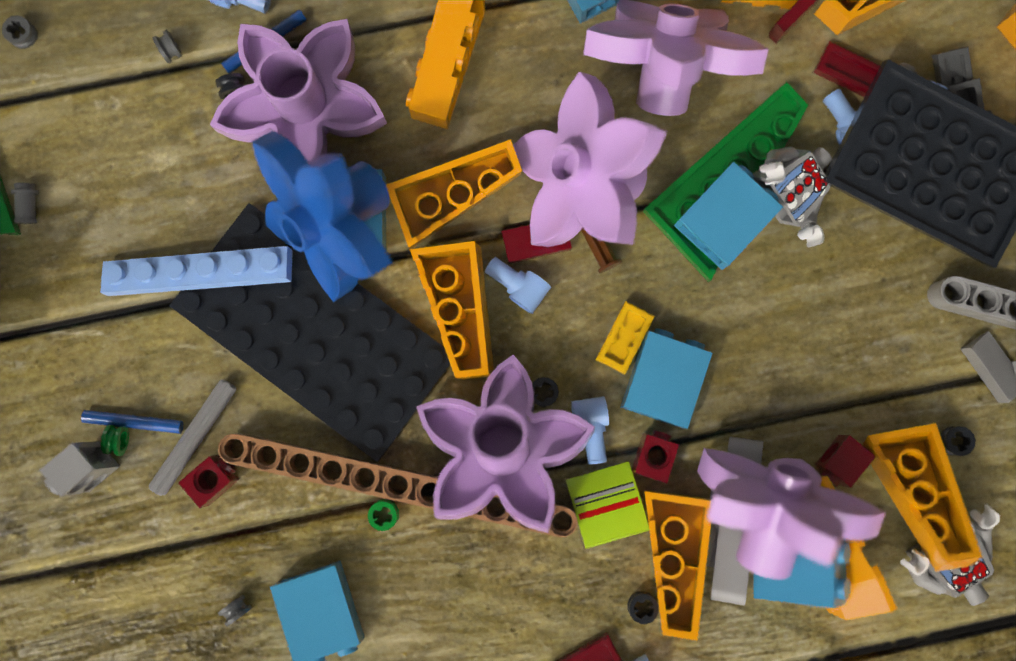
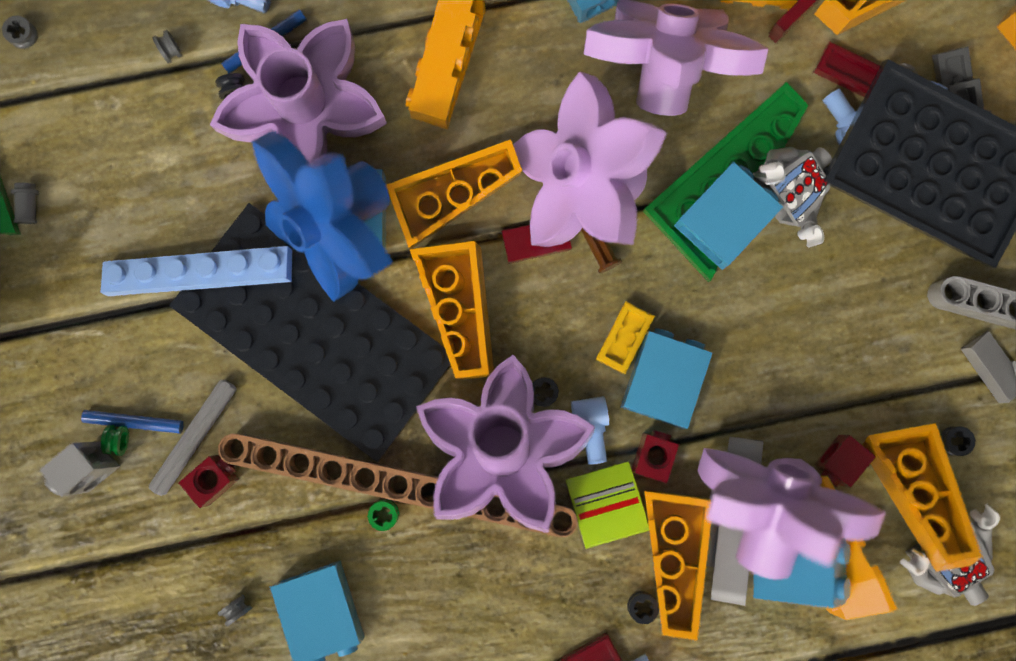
(524, 288): light blue pin -> none

